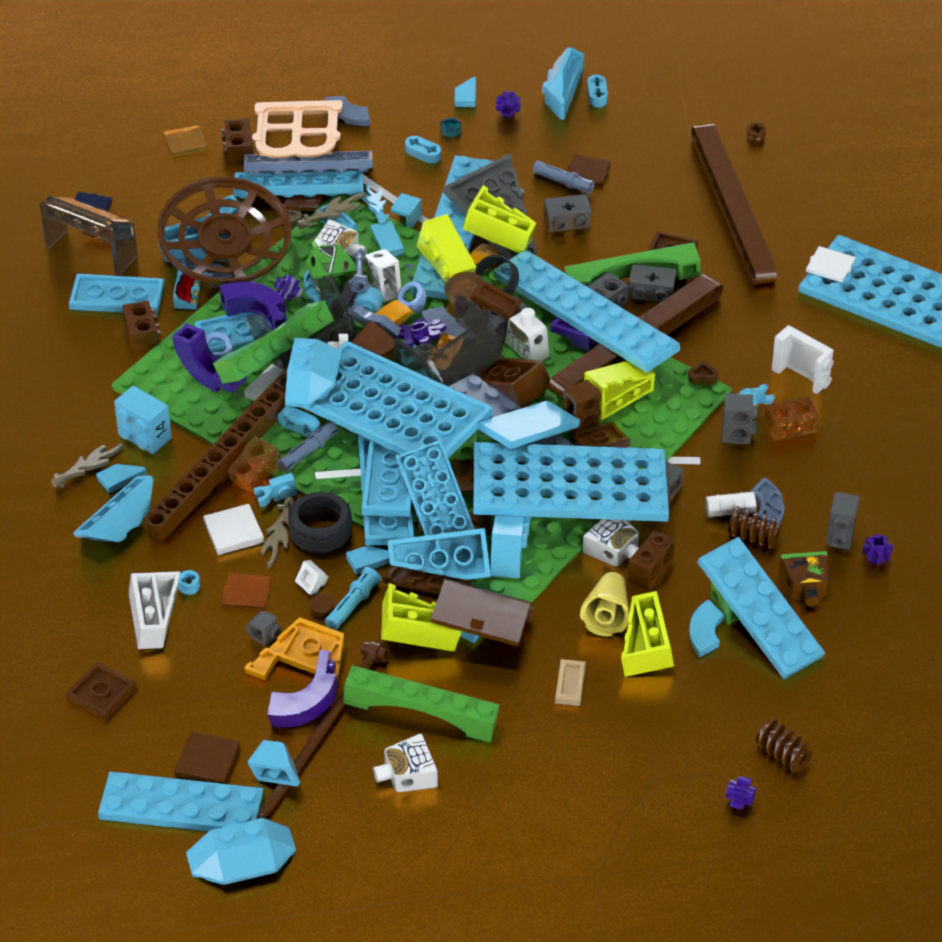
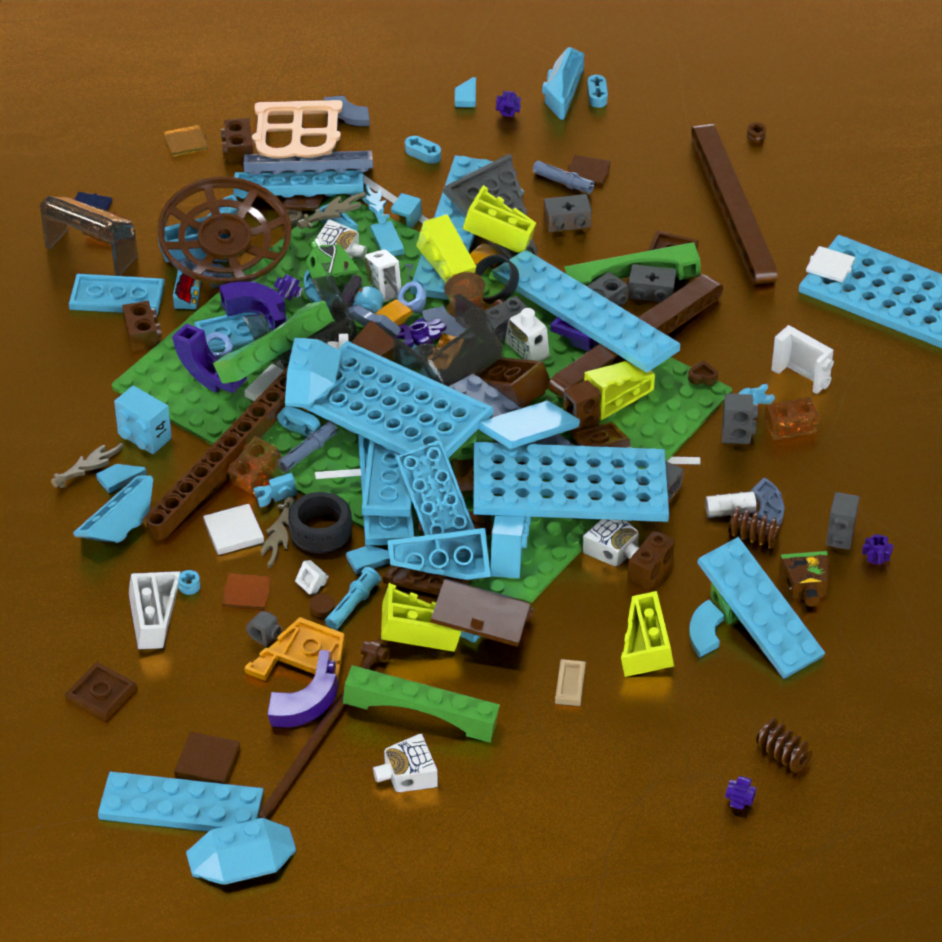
(274, 764): medium azure slope -> none
(359, 282): sand blue piece -> none
(450, 127): tile -> none
(496, 300): reddish brown tile -> none
(606, 606): light yellow cone -> none

